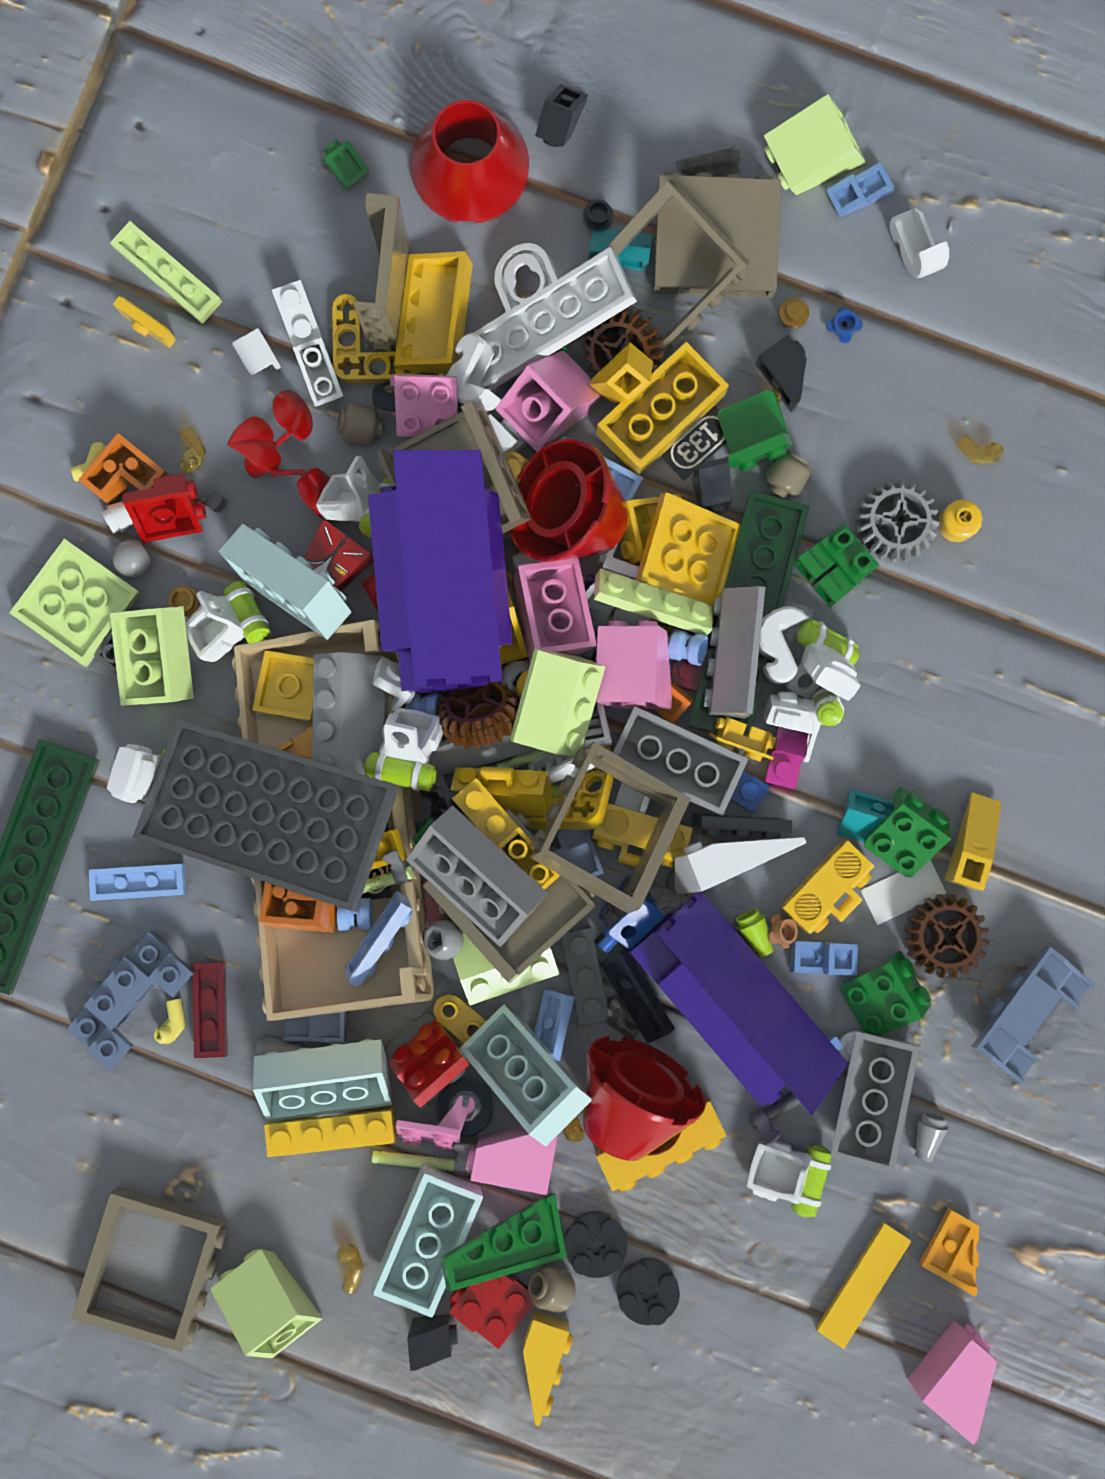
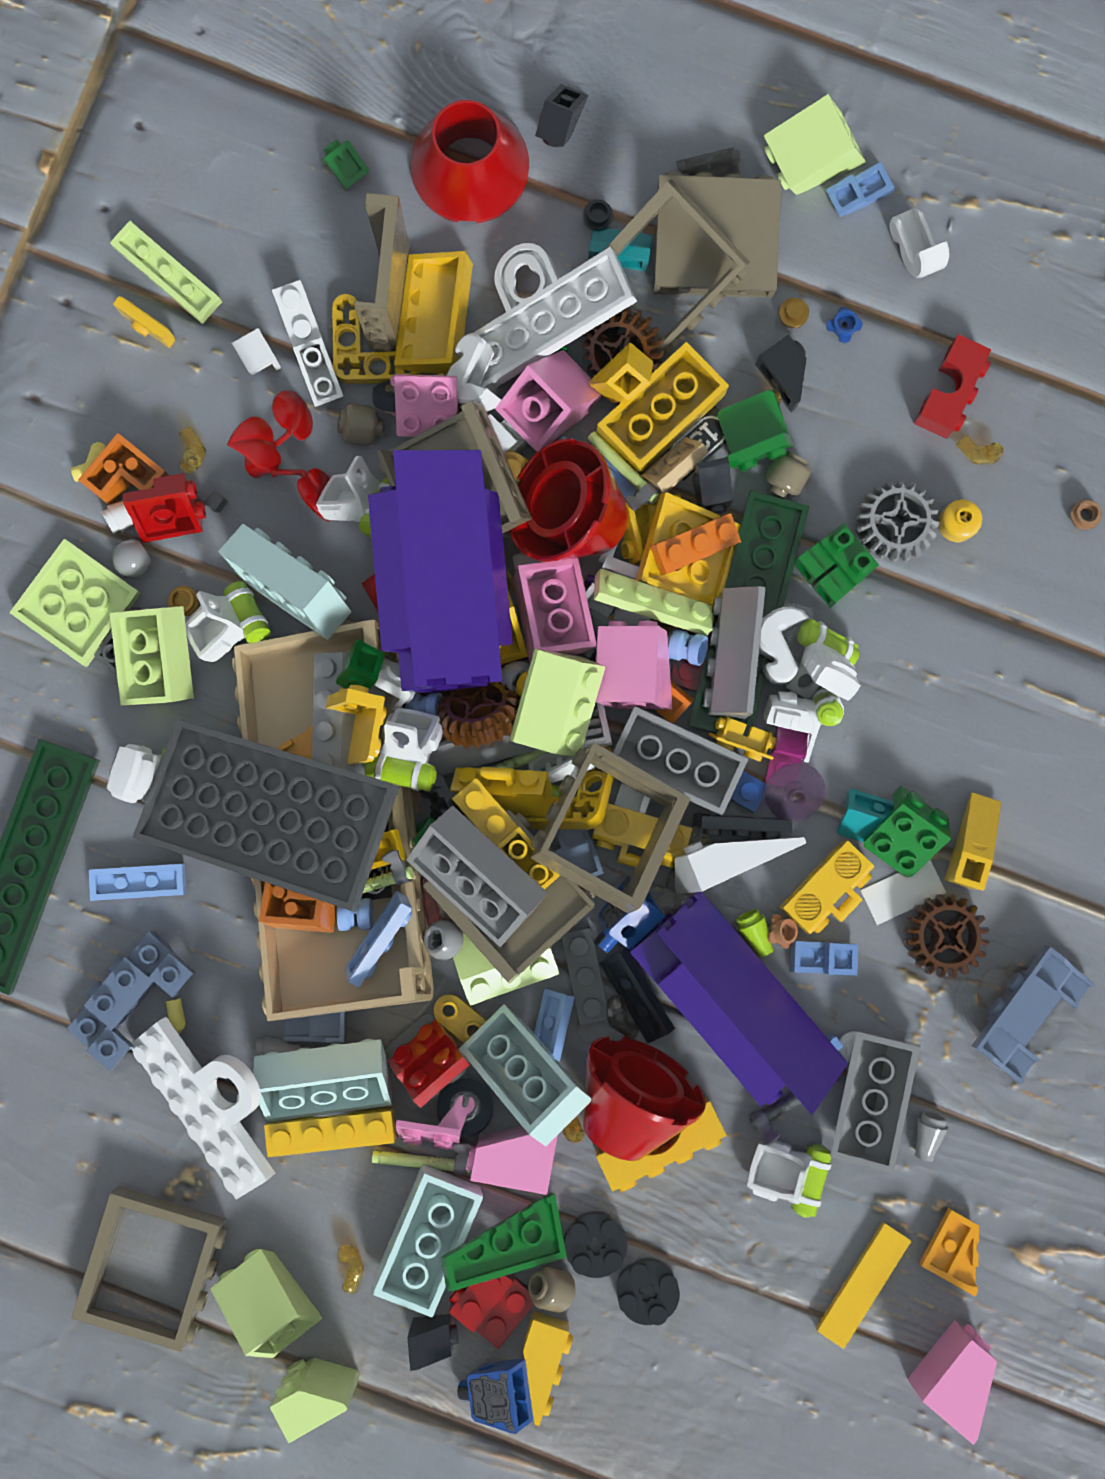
(202, 1109): none -> white plate
(209, 1009): dark red plate -> none
(285, 686): yellow plate -> none
(312, 1395): none -> yellowish green slope
(337, 555): red torso -> none
(361, 666): none -> green bracket
(369, 716): none -> yellow bracket
(499, 1395): none -> torso
(647, 491): none -> yellowish green piece
(675, 464): none -> tan bracket
(695, 544): none -> orange plate
(787, 782): none -> clear purple dish
(887, 996): green bracket -> none
(964, 363): none -> red arch
(1093, 511): none -> medium nougat plate

